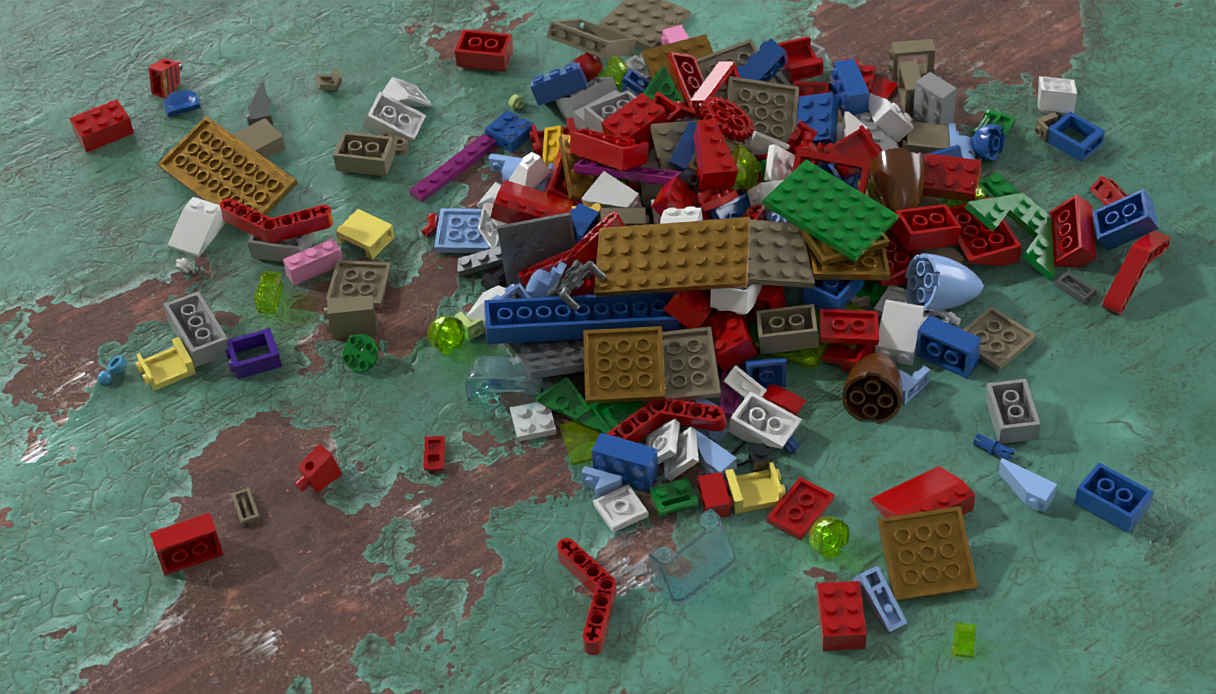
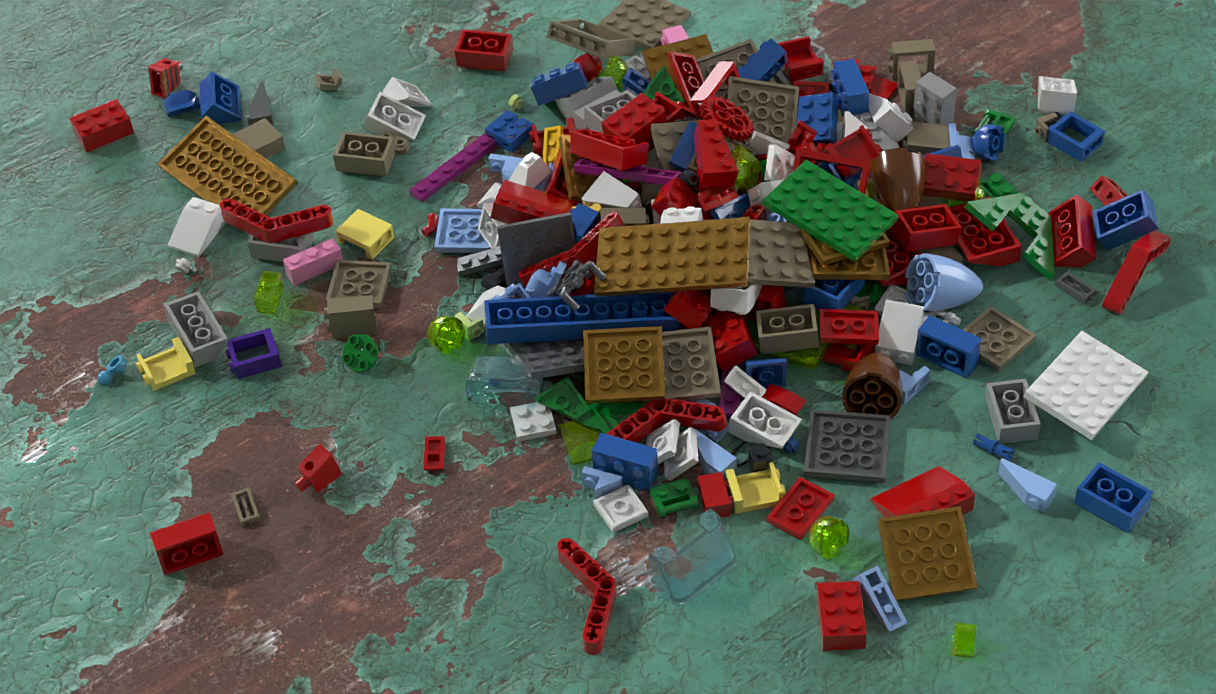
(220, 99): none -> blue slope
(847, 446): none -> dark grey plate
(1086, 385): none -> white plate

